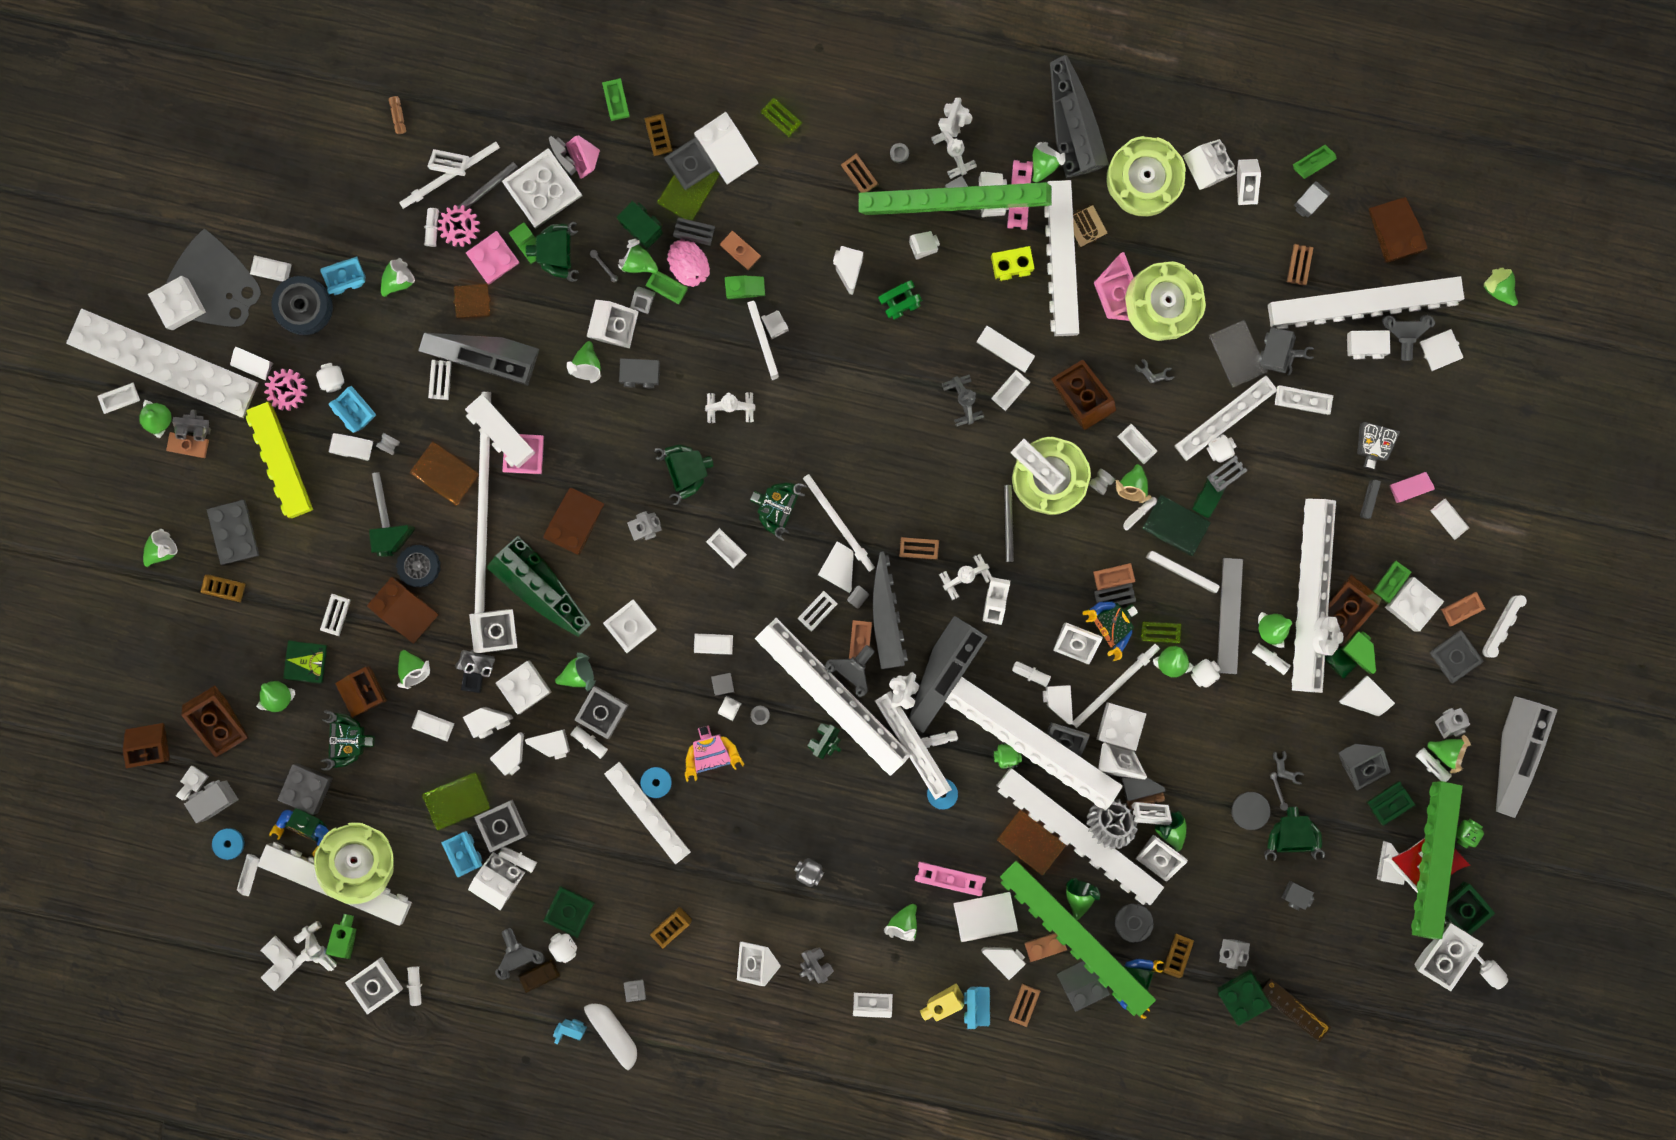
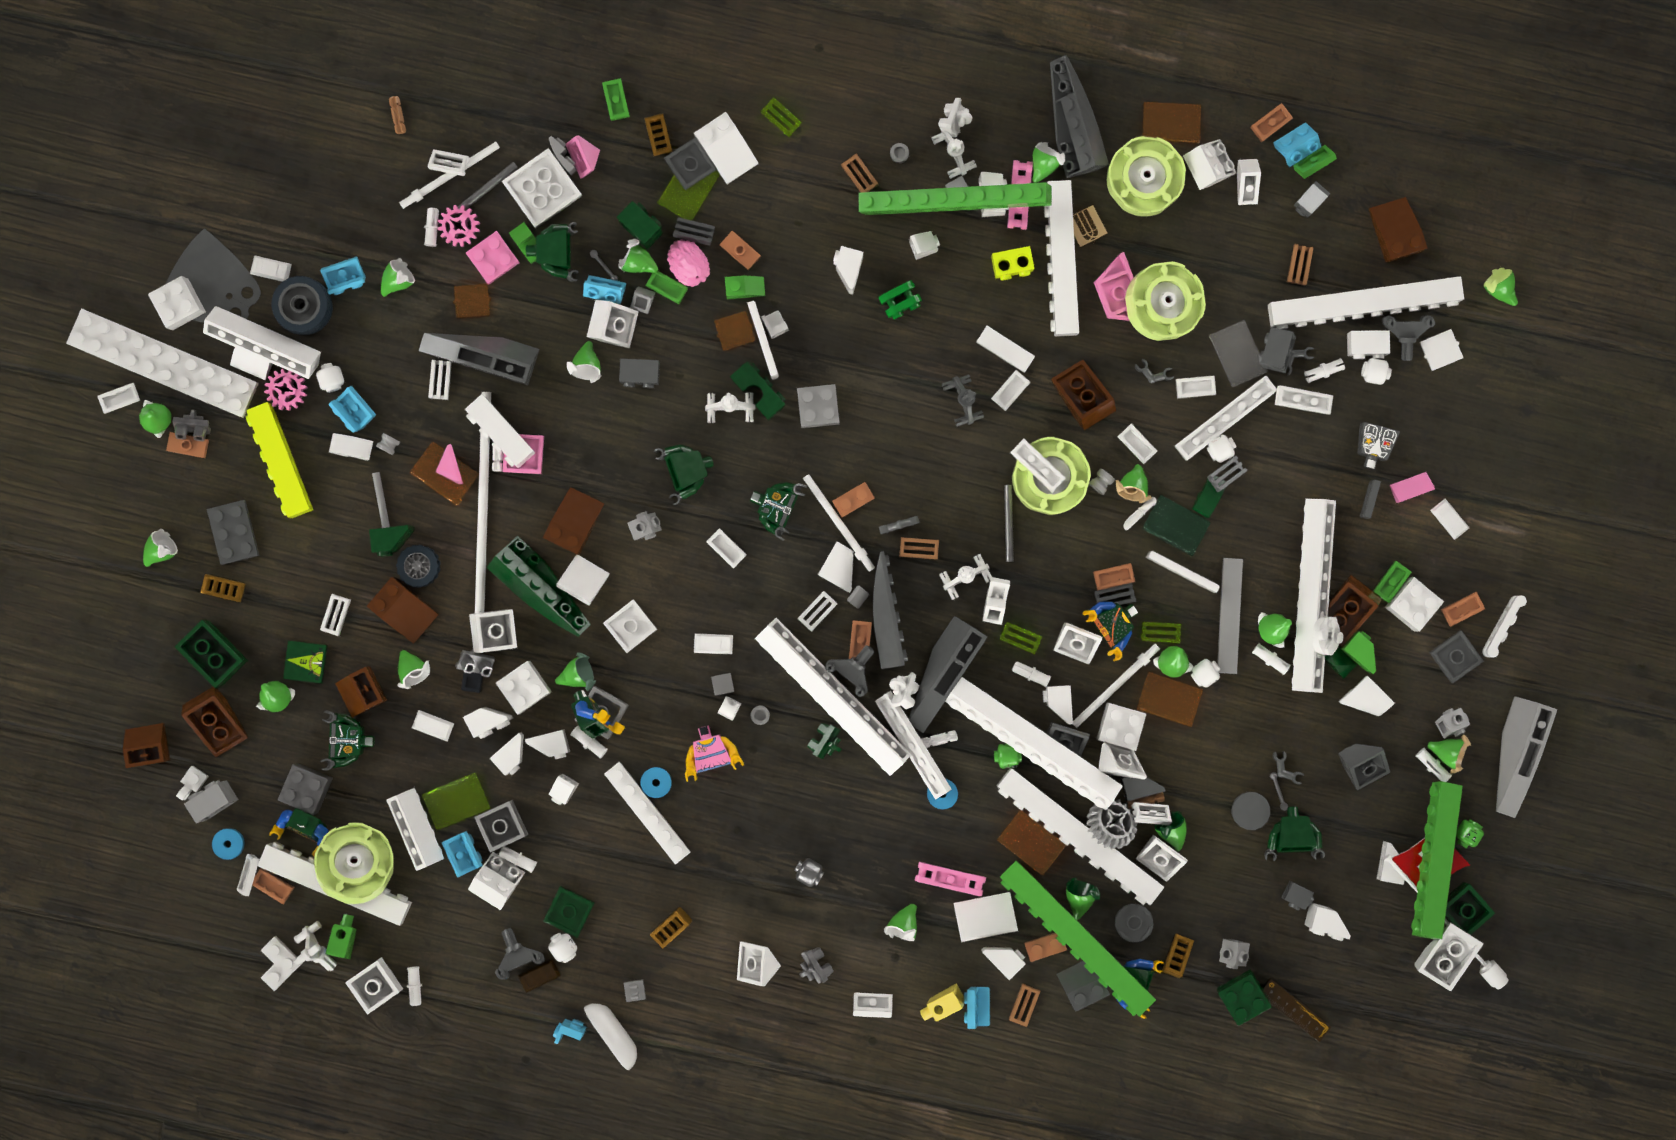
(211, 653): none -> dark green brick
(261, 342): none -> white brick
(272, 885): none -> nougat plate
(415, 829): none -> white brick
(448, 466): none -> bright pink slope
(498, 458): none -> white axle
(563, 789): none -> white slope
(582, 579): none -> white tile
(591, 718): none -> torso
(604, 289): none -> medium azure bracket
(734, 330): none -> clear orange piece
(747, 377): none -> dark green arch
(818, 406): none -> light grey brick
(853, 499): none -> nougat plate
(899, 524): none -> dark grey arm
(1035, 644): none -> clear neon green tile
(1169, 699): none -> clear orange piece
(1172, 121): none -> clear orange piece
(1195, 387): none -> white tile
(1271, 122): none -> nougat plate
(1298, 144): none -> medium azure bracket
(1324, 370): none -> white pin
(1325, 920): none -> white slope
(1376, 371): none -> white head
(1390, 803): dark green plate -> none

